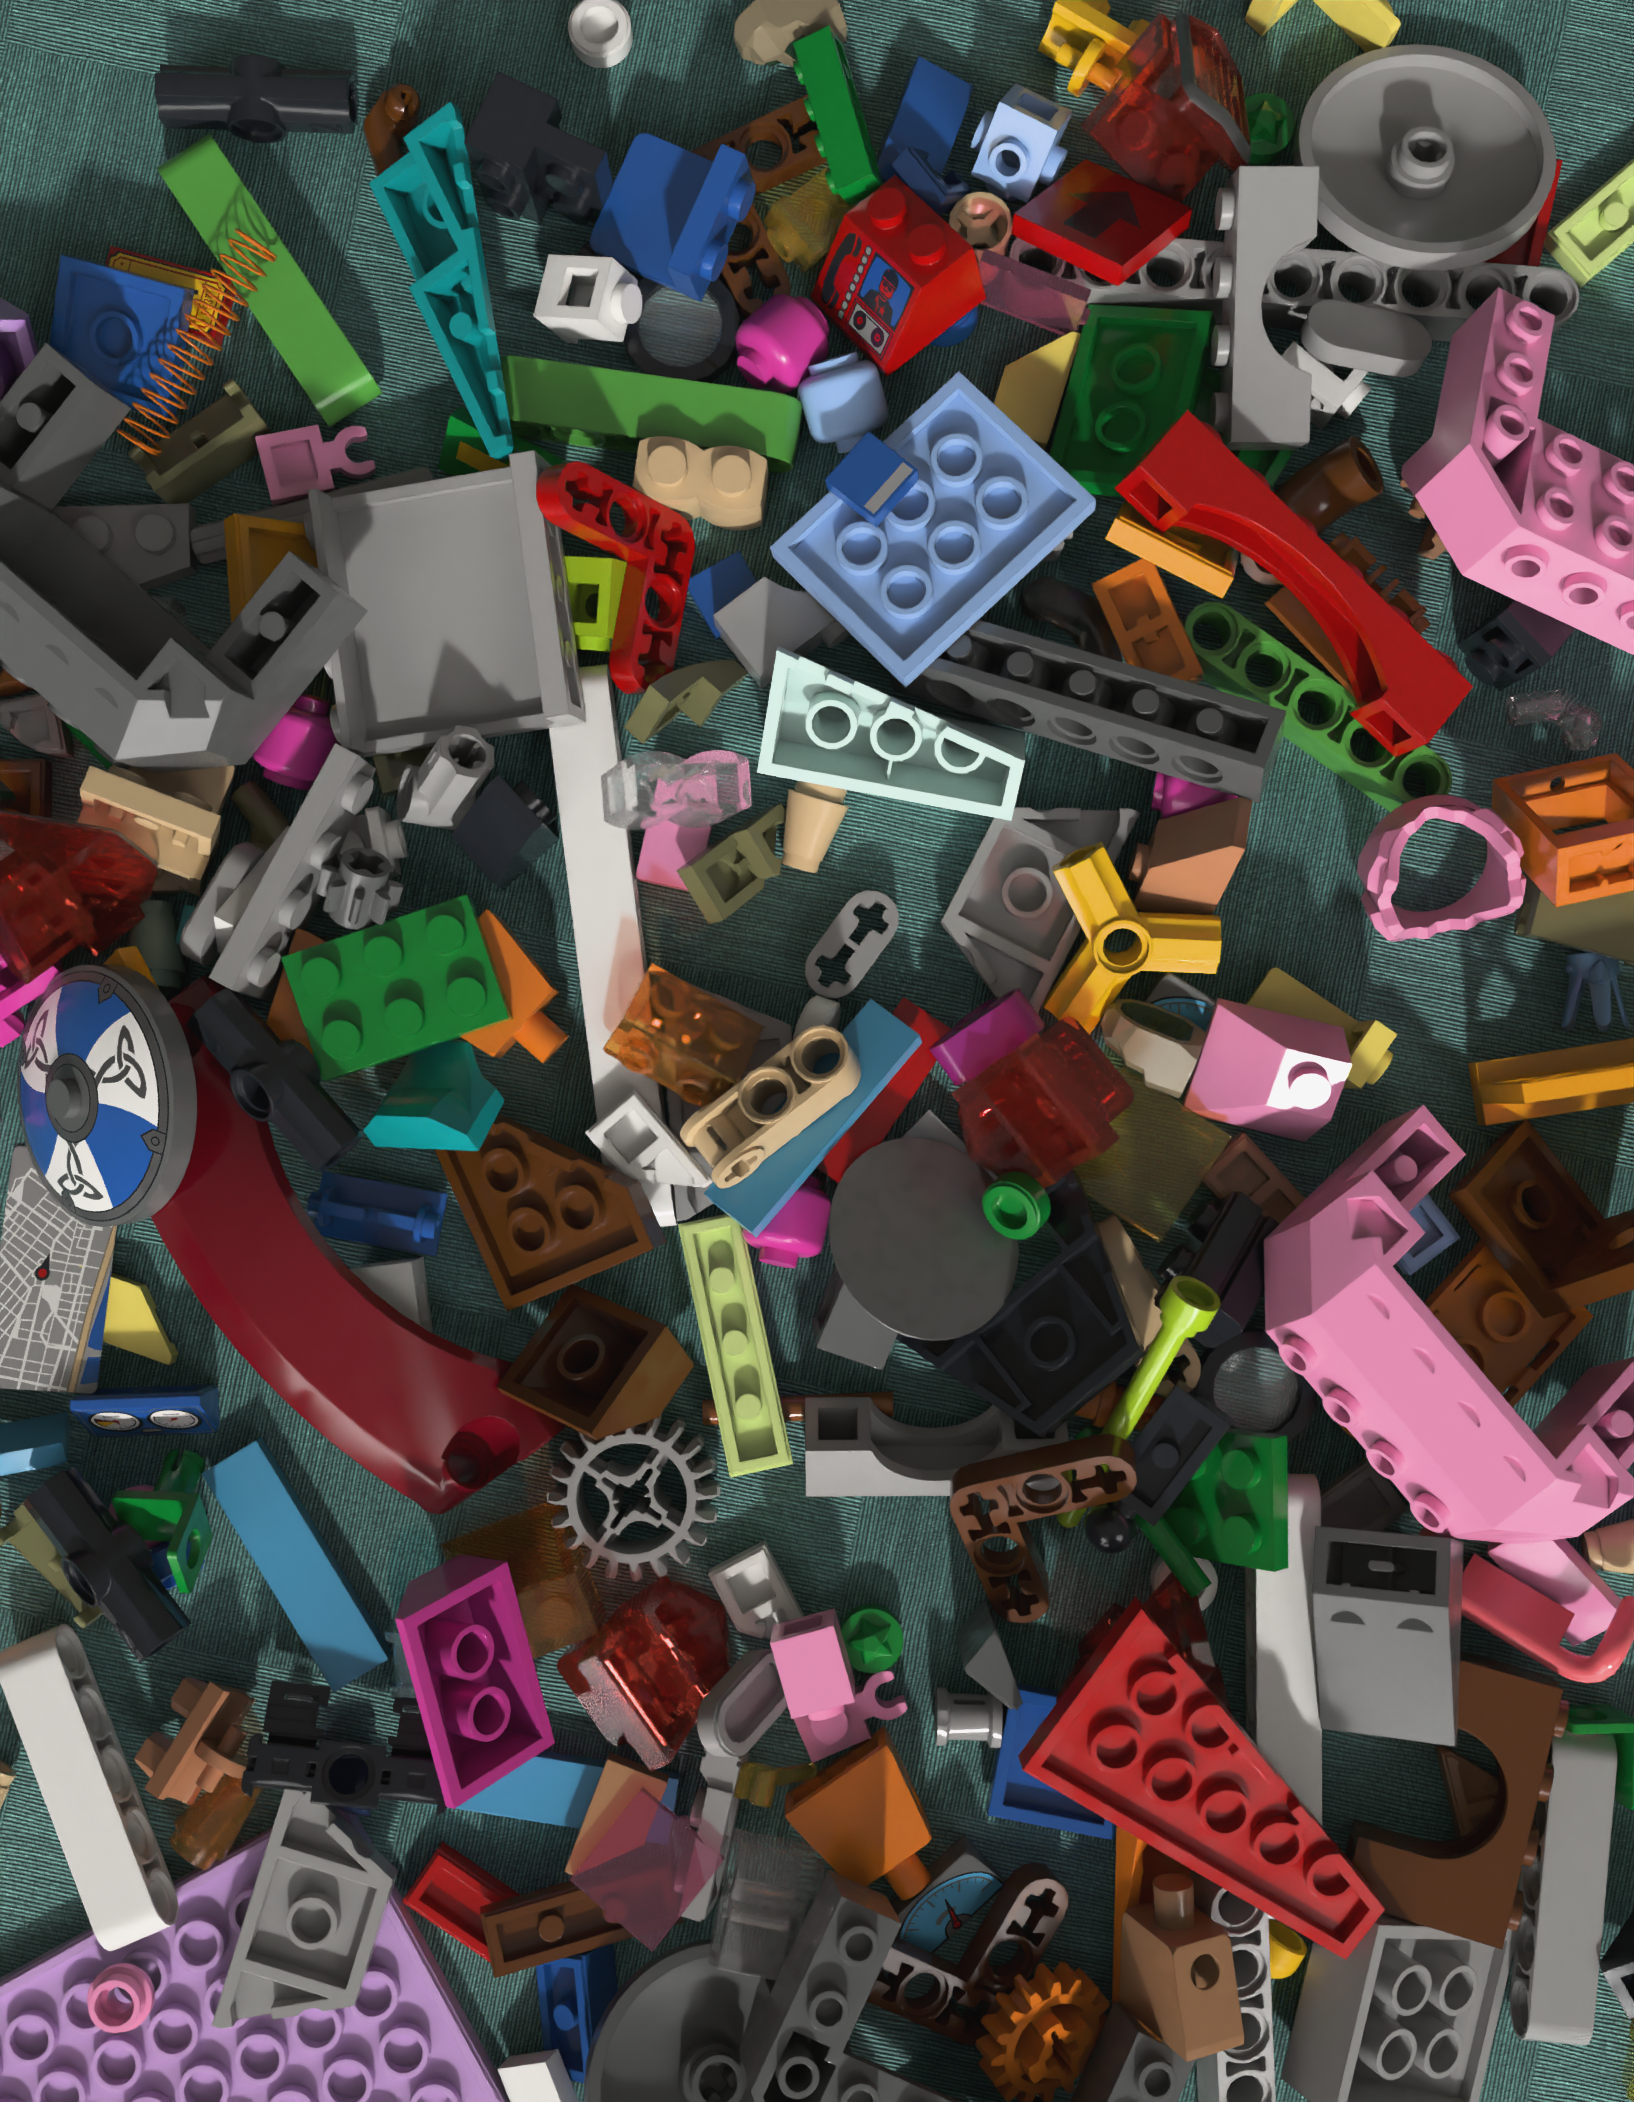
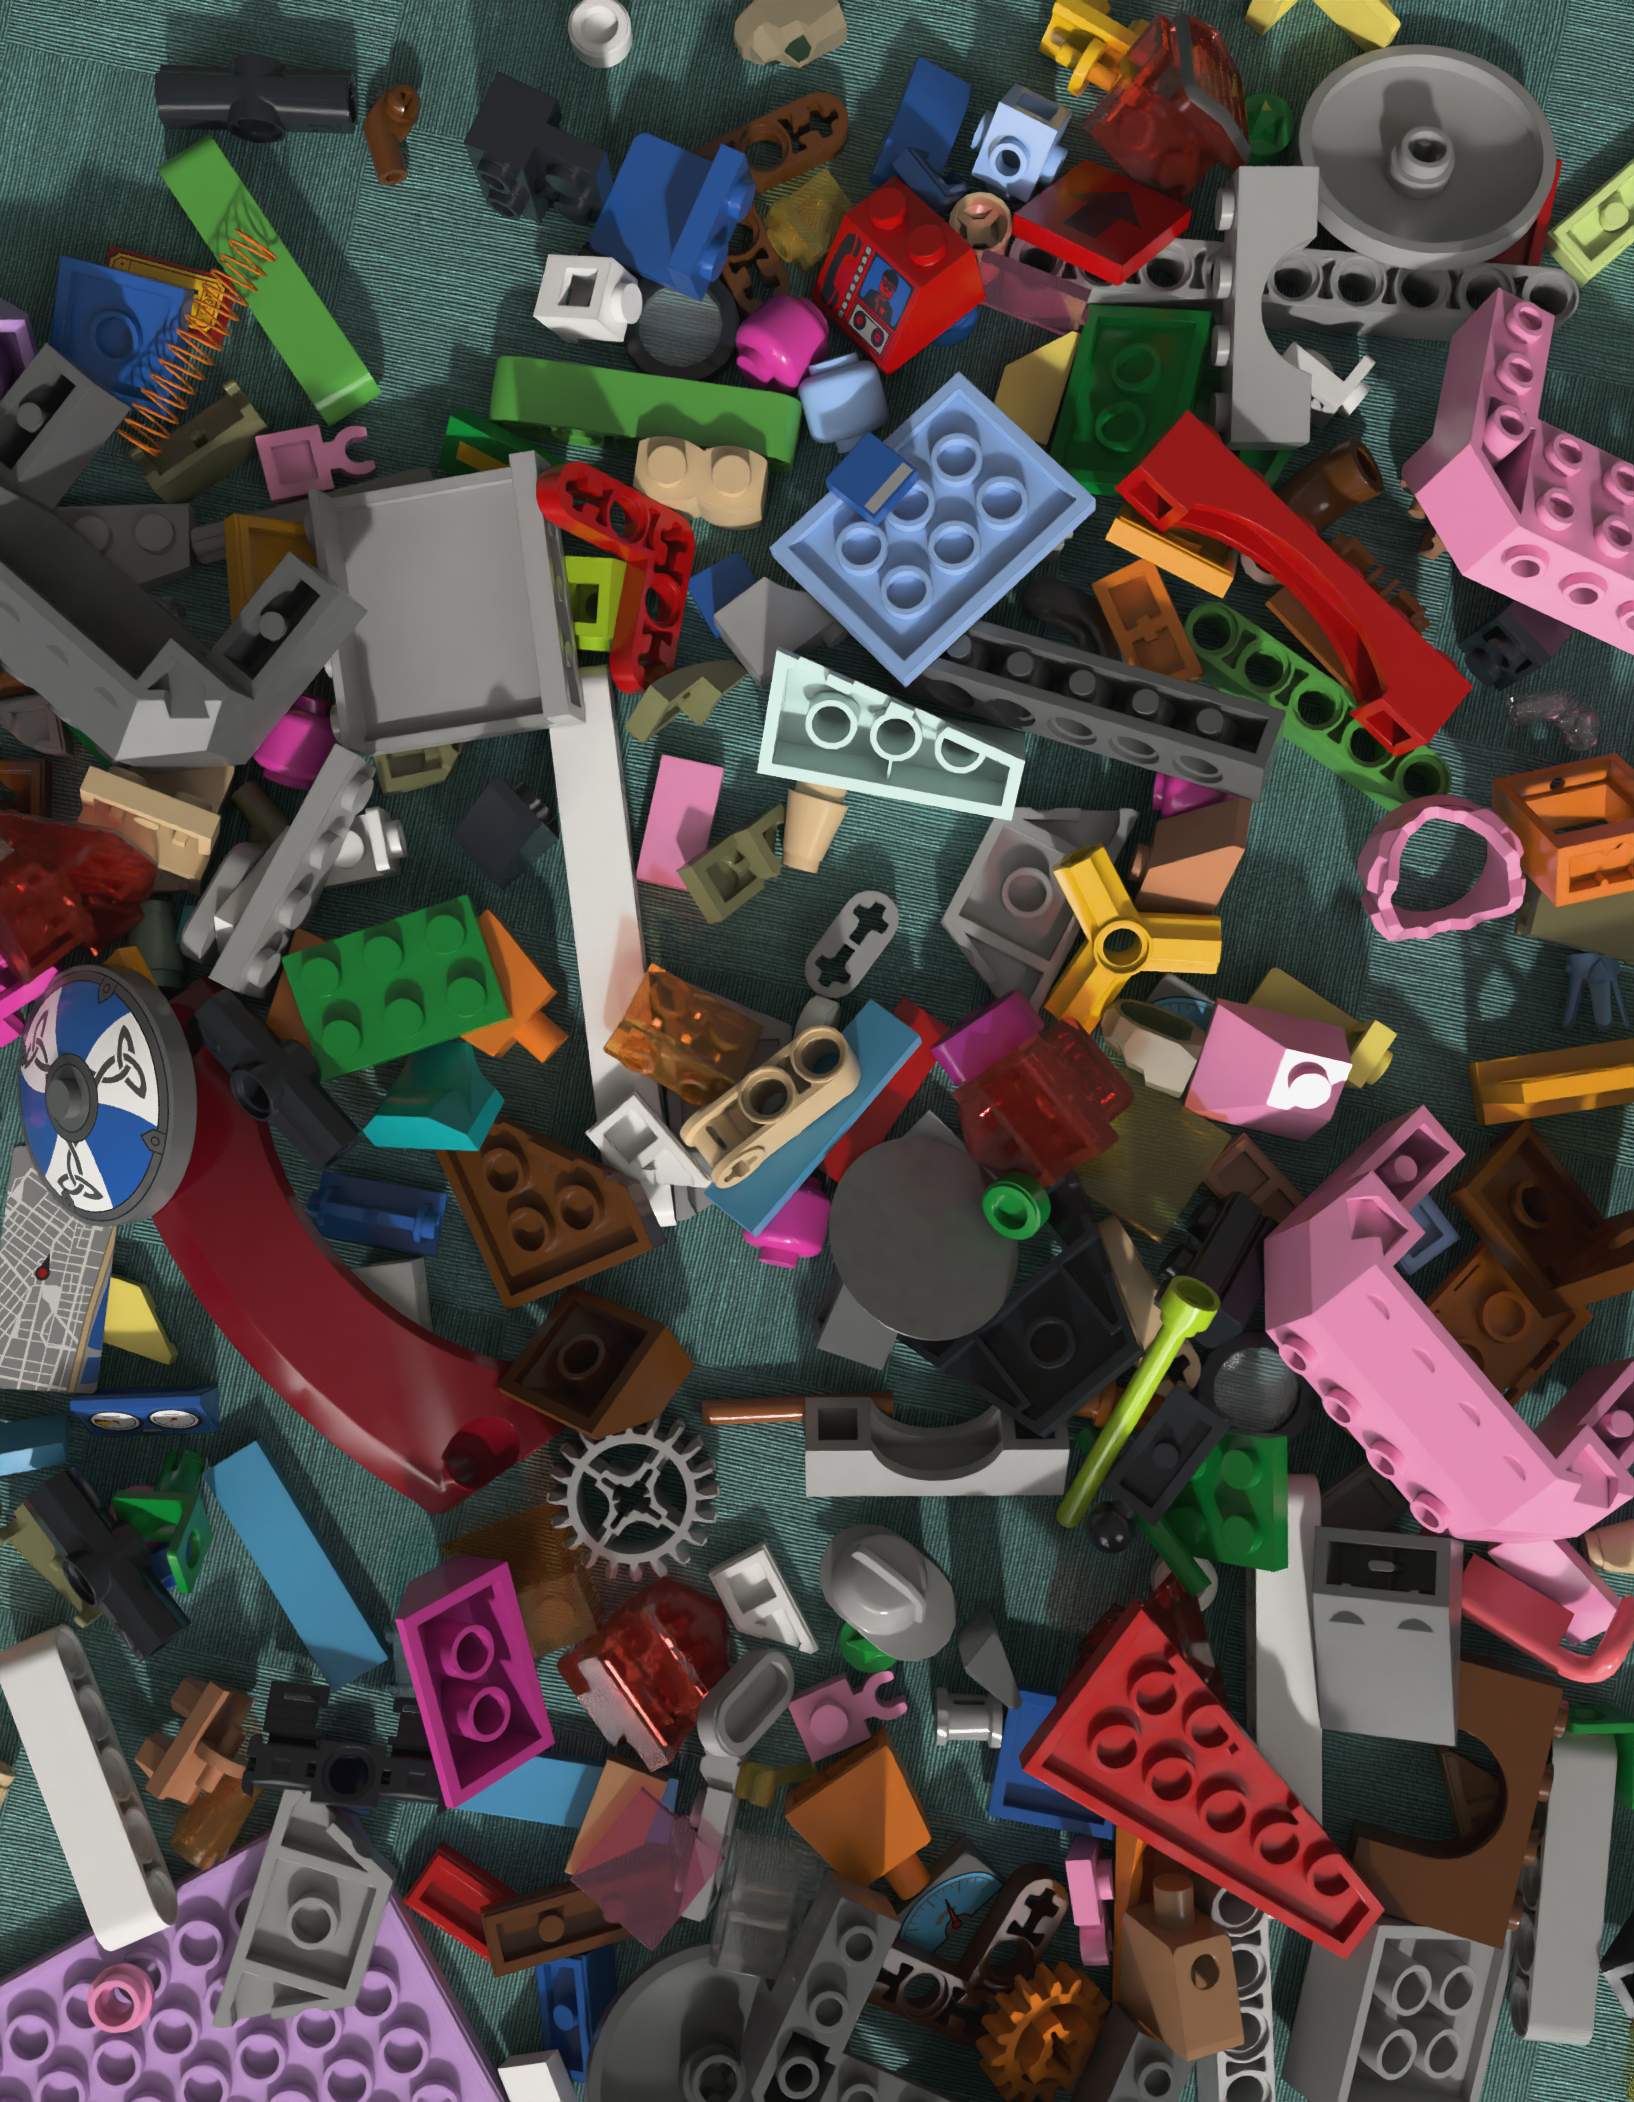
(359, 888): dark grey gear -> none
(437, 227): teal wedge -> none
(447, 781): light grey piece -> none
(666, 787): clear brick -> none
(735, 1345): yellowish green tile -> none
(813, 1665): bright pink brick -> none
(838, 116): green piece -> none
(888, 1592): none -> light grey piece
(1015, 1503): reddish brown beam -> none
(1091, 1887): none -> bright pink plate
(1286, 1950): yellow hinge -> none
(1365, 338): light grey tile -> none

